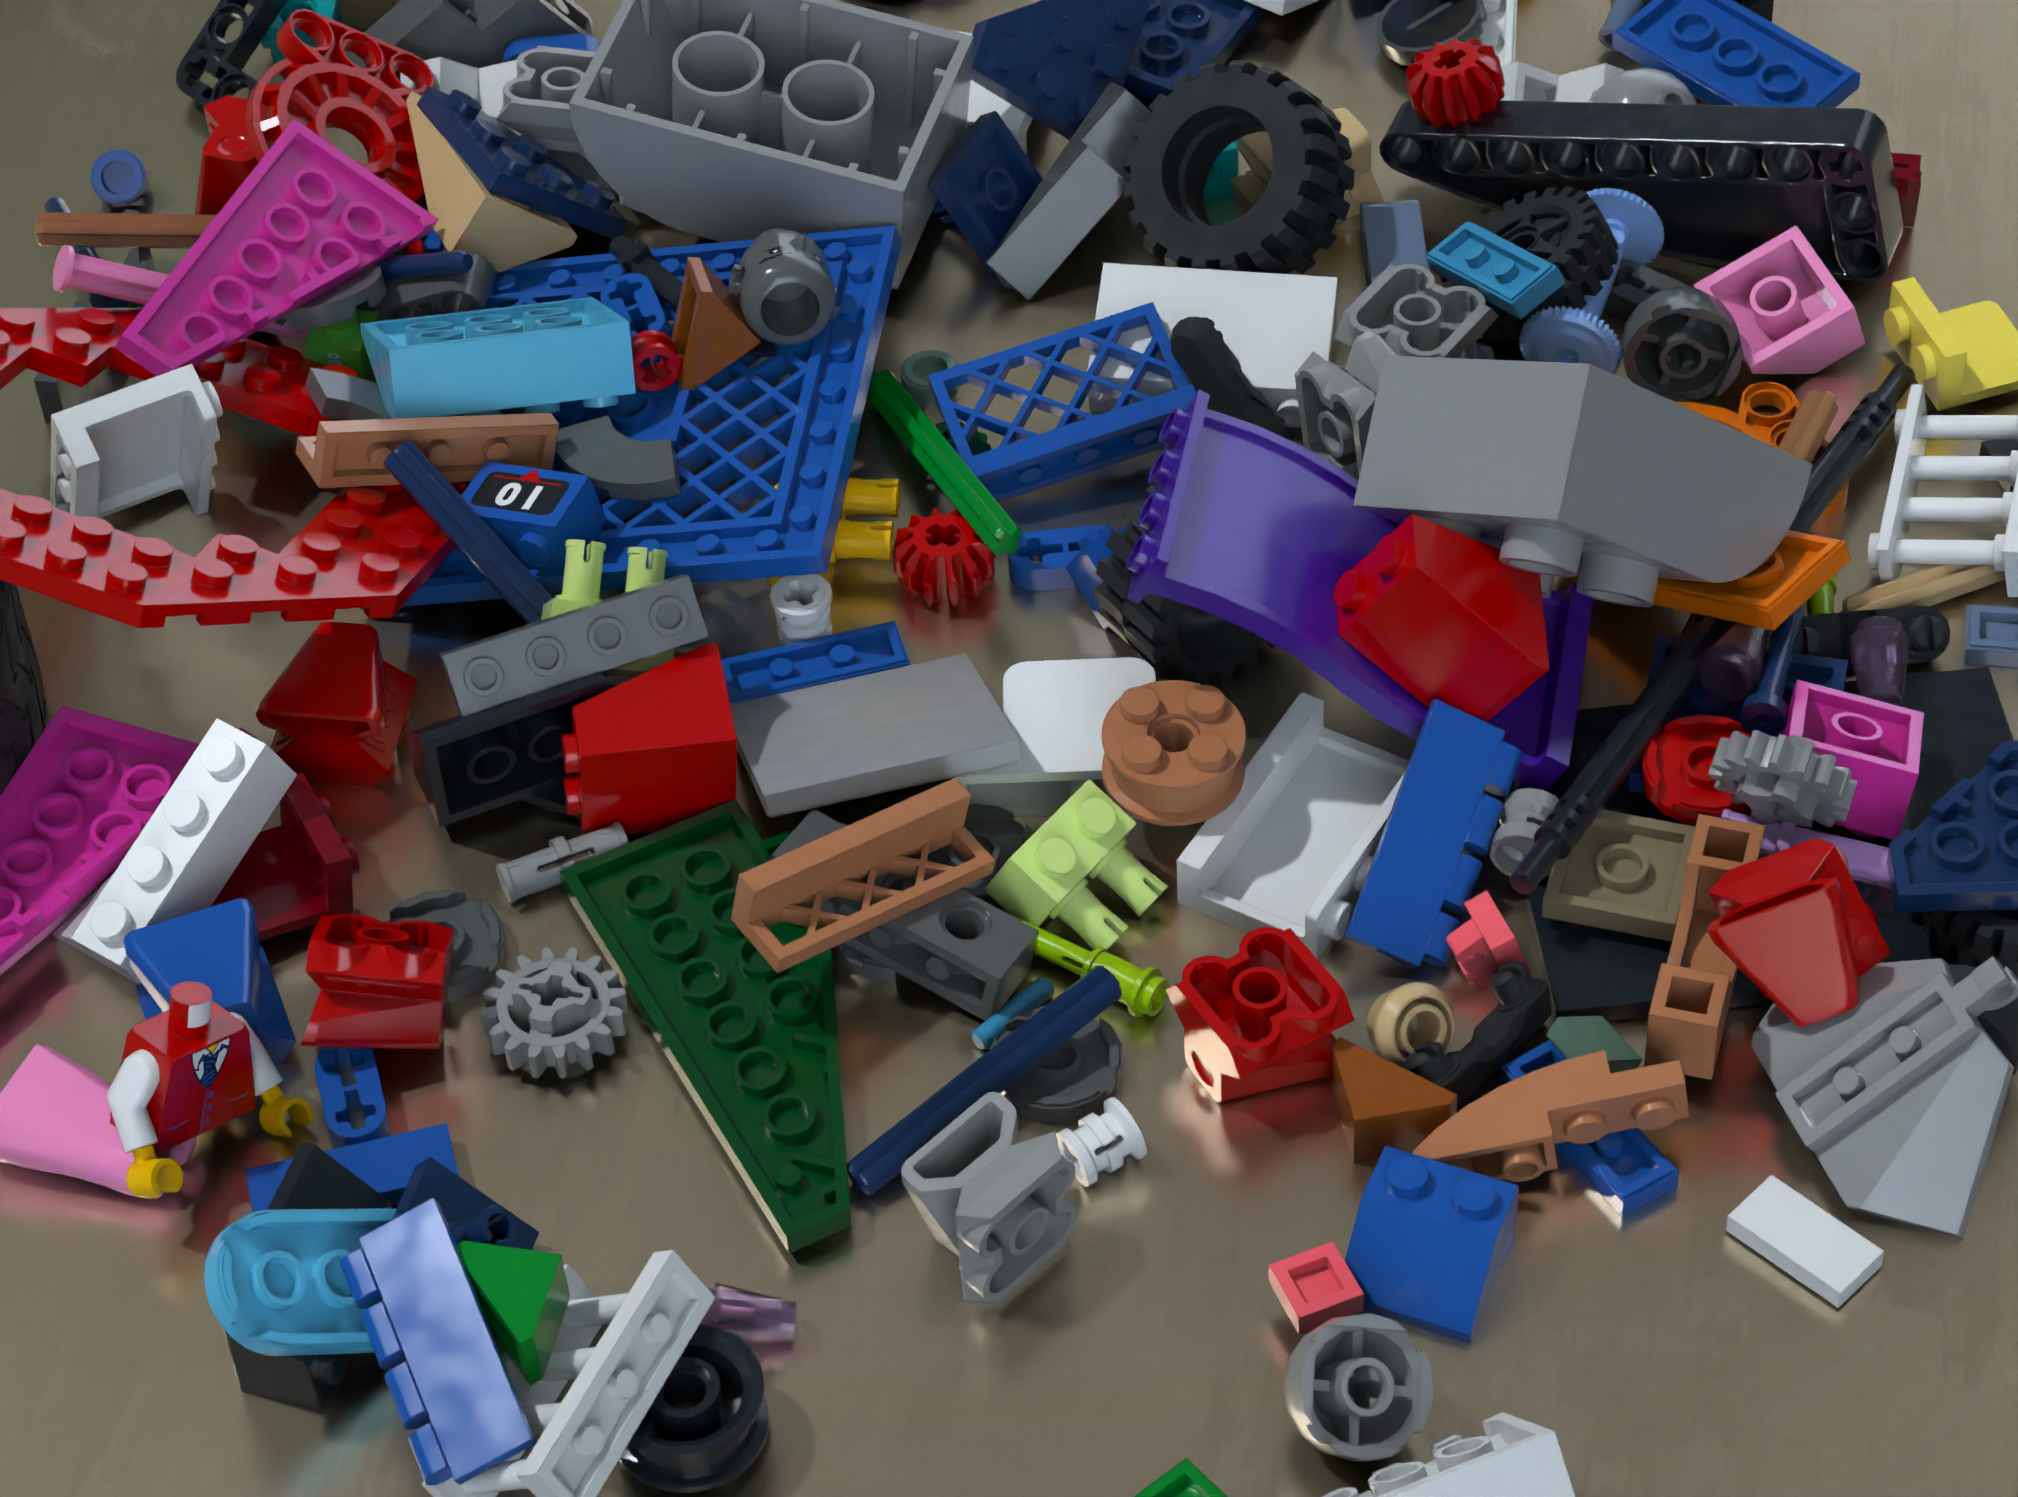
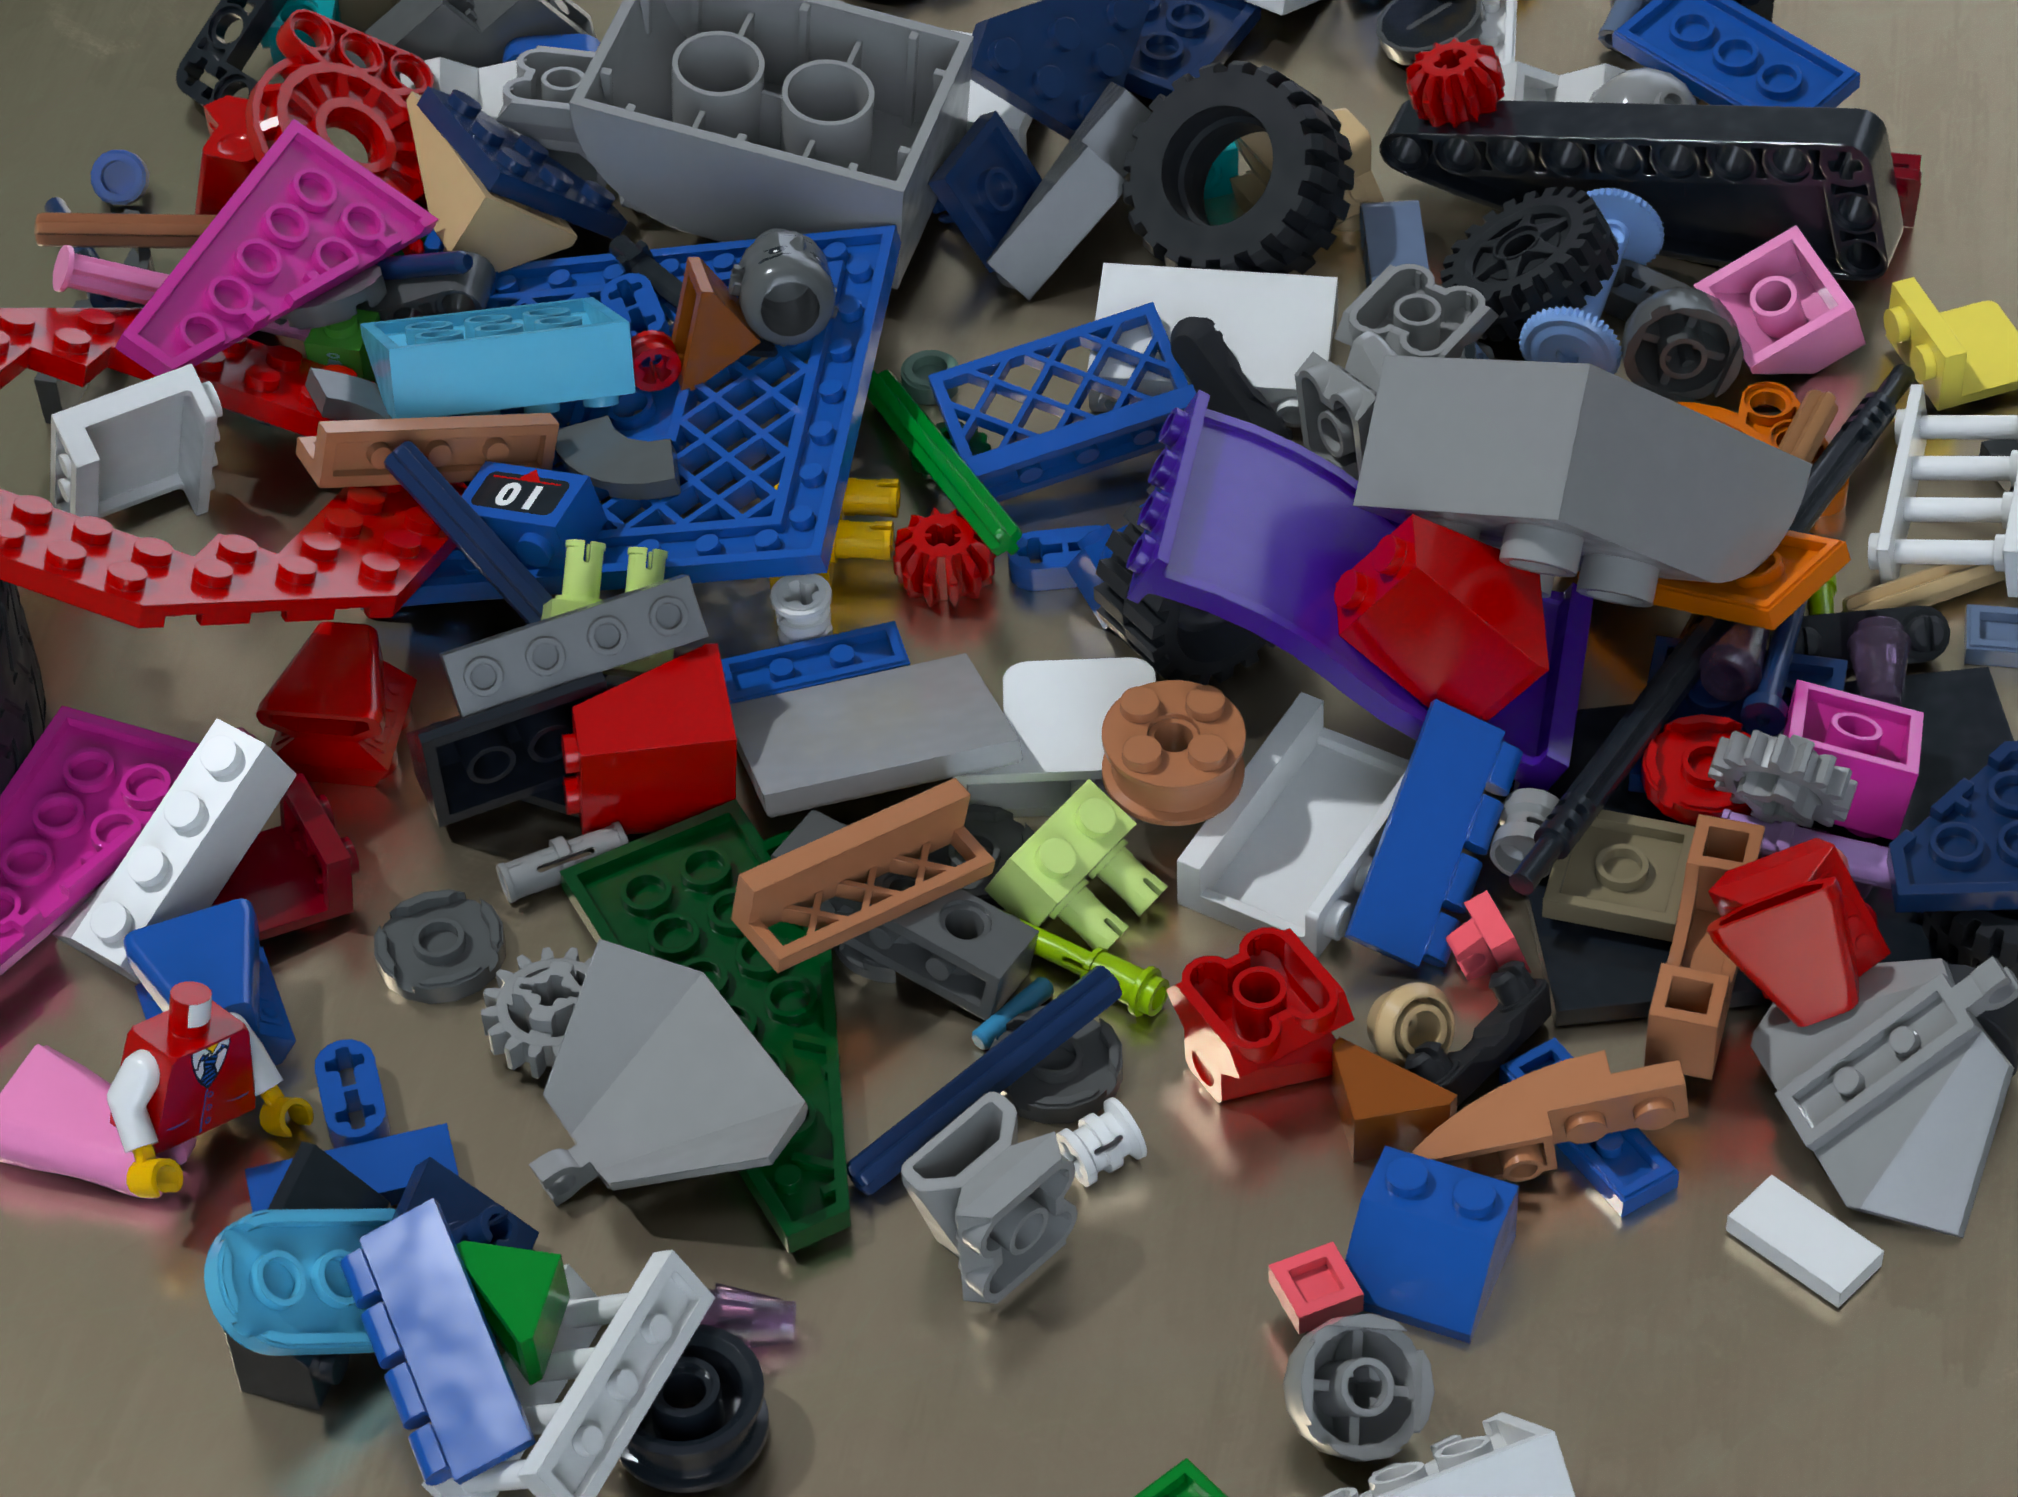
(378, 983): red piece -> none
(660, 1081): none -> light grey panel
(1496, 268): dark azure tile -> none
(1591, 1034): sand green tile -> none

